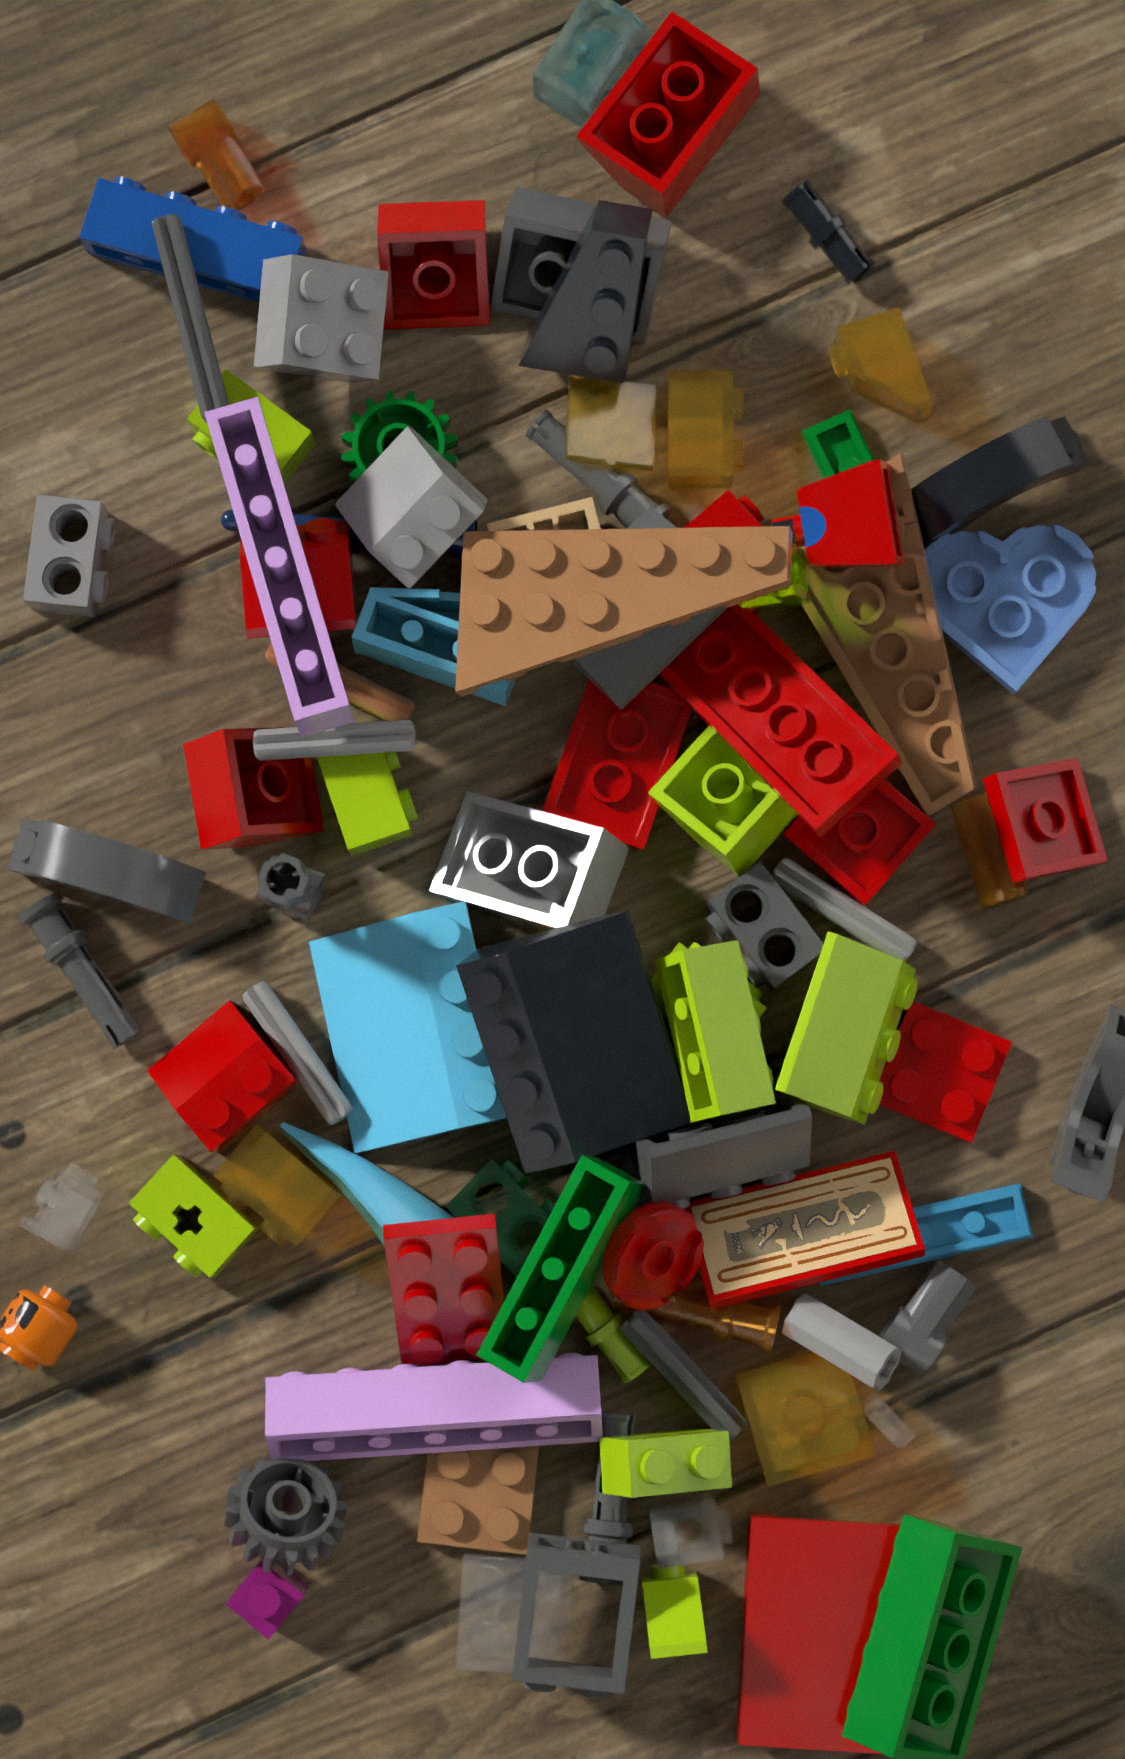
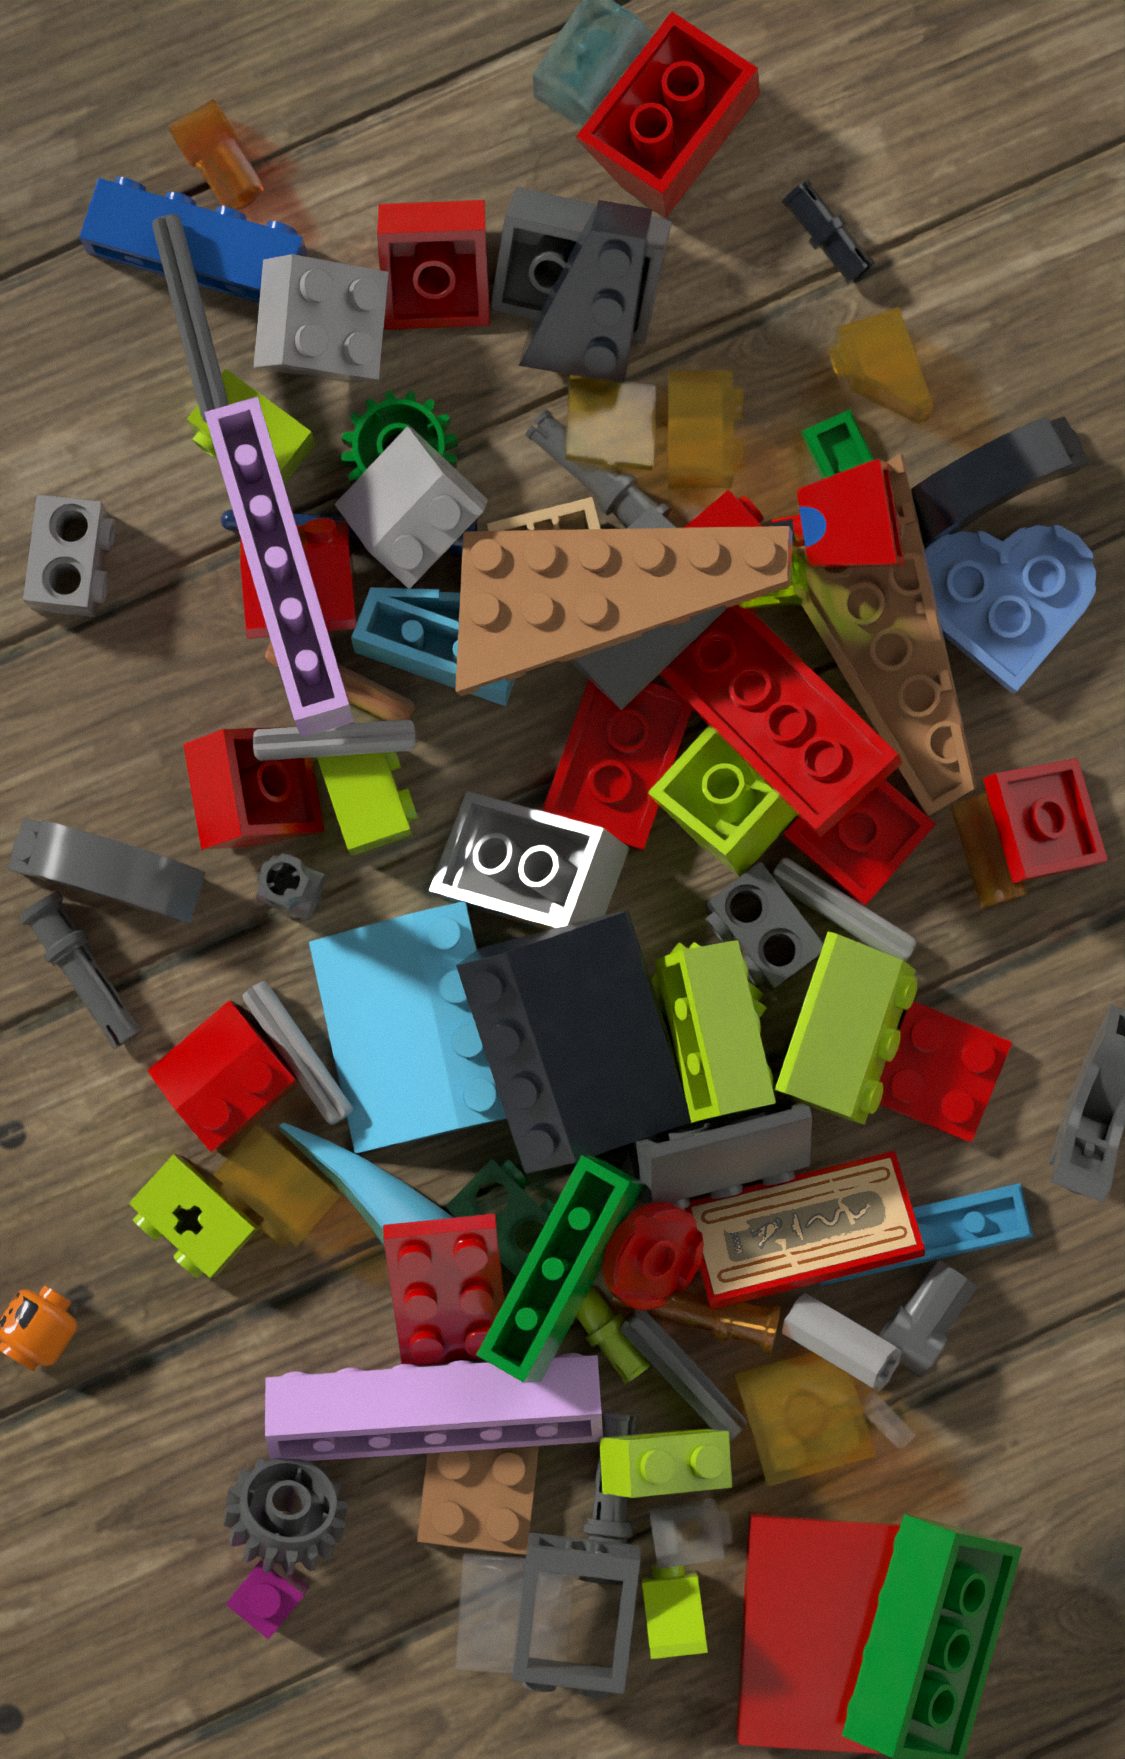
(65, 1207): clear brick -> none

